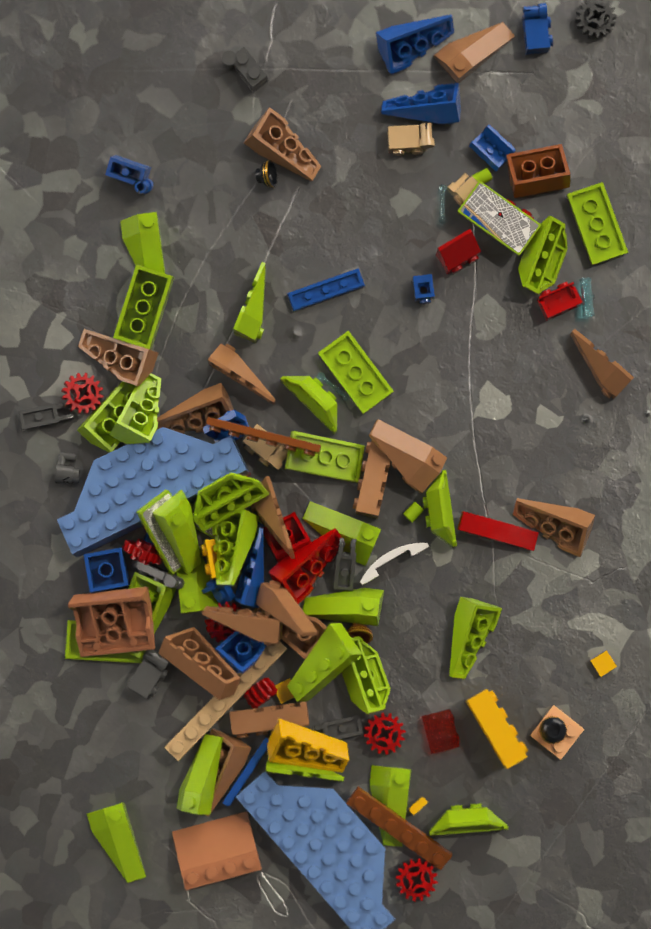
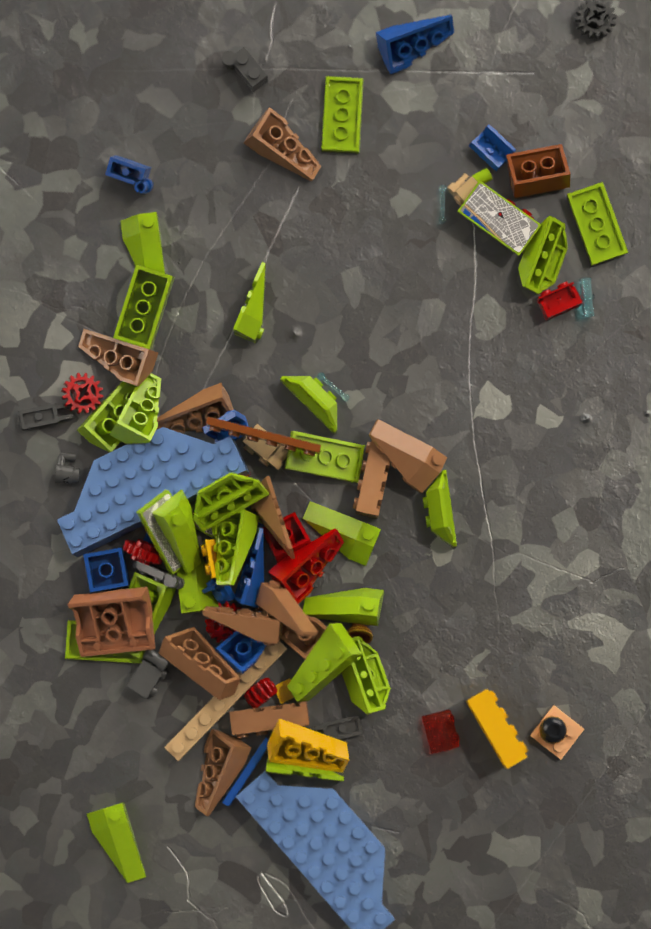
(199, 783): lime wedge -> none
(216, 850): nougat piece -> none
(230, 364): medium nougat wedge -> none
(267, 174): black piece -> none
(326, 290): blue tile -> none
(342, 114): none -> lime tile
(345, 567): dark grey hinge -> none
(355, 372): lime plate -> none
(390, 744): red gear -> none
(391, 788): lime wedge -> none
(399, 828): dark orange plate -> none
(410, 139): tan hinge -> none
(413, 512): lime hinge -> none
(413, 549): white slope -> none
(421, 802): yellow tile -> none
(424, 884): red gear -> none
(426, 282): blue brick -> none
(434, 106): blue wedge -> none
(458, 252): red slope -> none
(467, 820): lime wedge -> none
(469, 53): medium nougat wedge -> none
(471, 626): lime wedge -> none
(497, 531): red slope -> none
(536, 29): blue hinge -> none
(562, 524): medium nougat wedge -> none
(603, 663): yellow tile -> none
(608, 374): medium nougat wedge -> none

